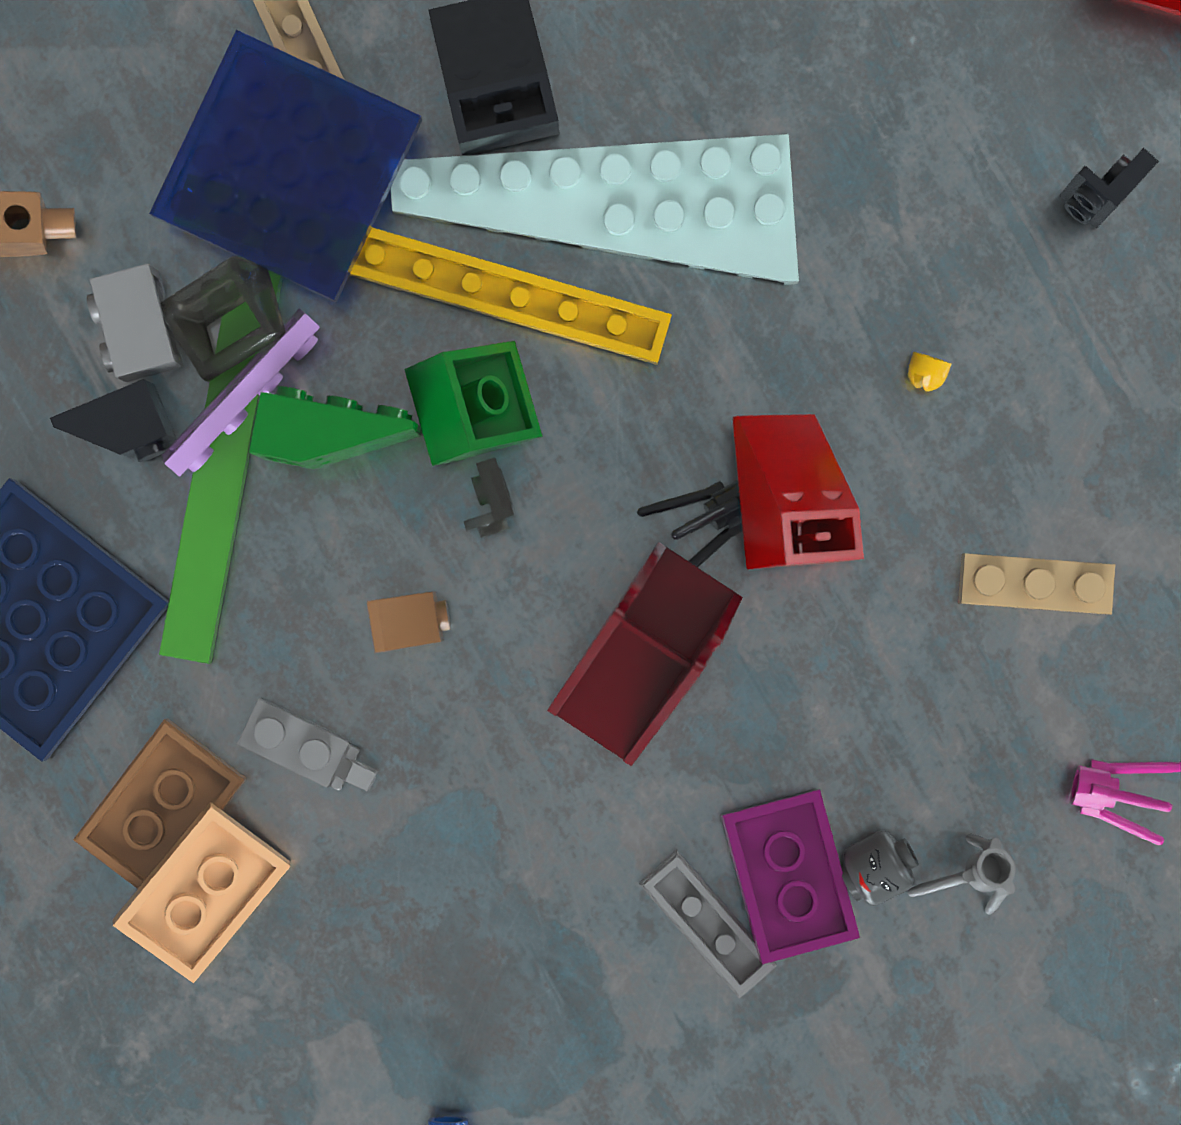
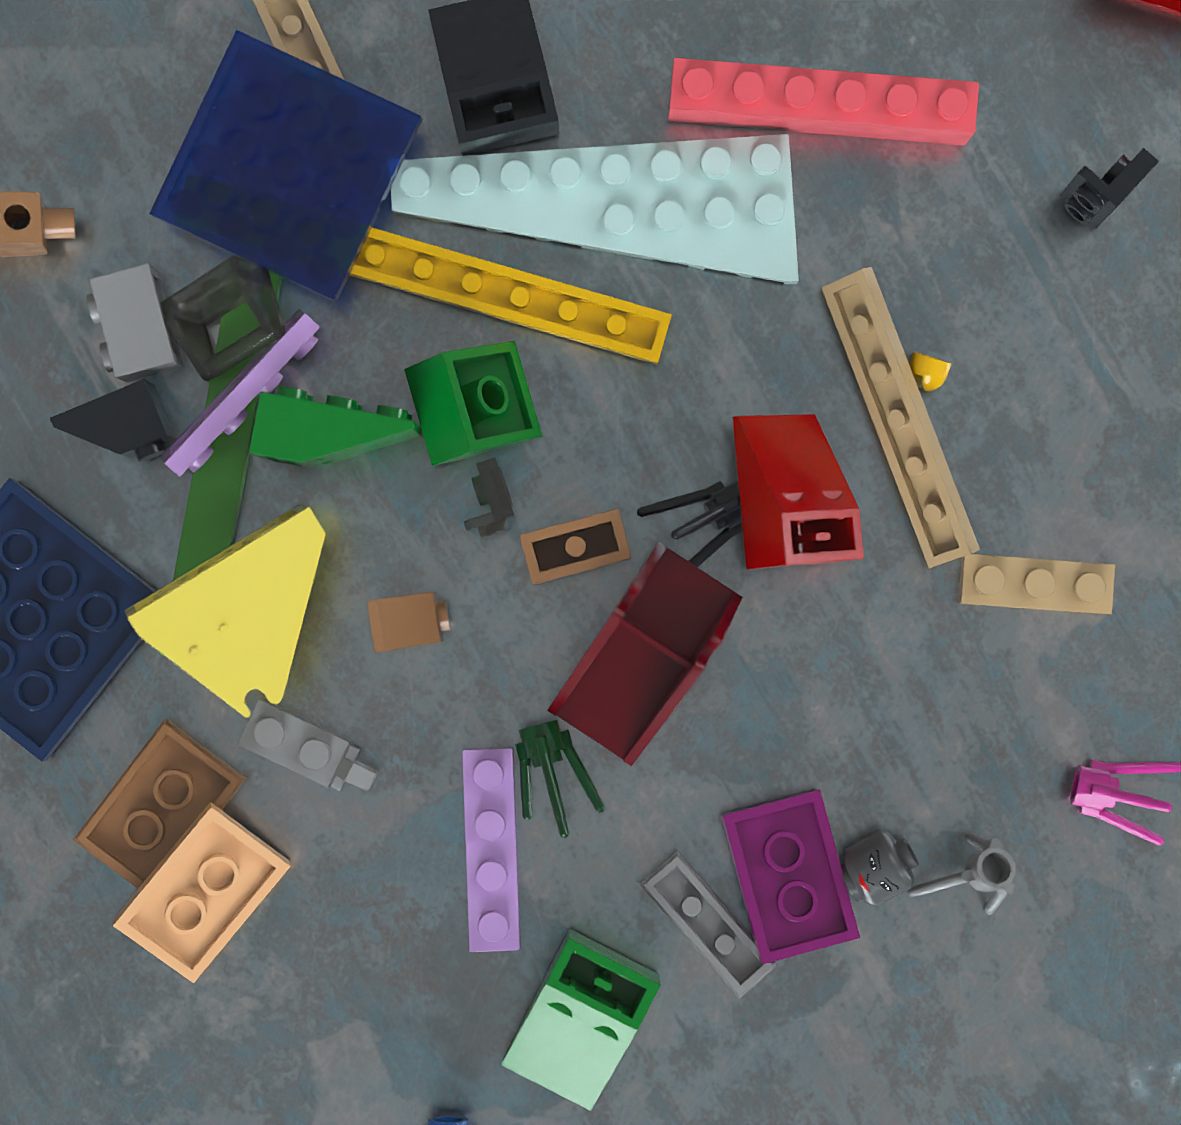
(239, 611): none -> light yellow ladder
(491, 849): none -> lavender plate
(543, 746): none -> dark green plant
(575, 546): none -> medium nougat brick
(582, 1019): none -> slope
(823, 101): none -> coral brick
(900, 417): none -> tan plate

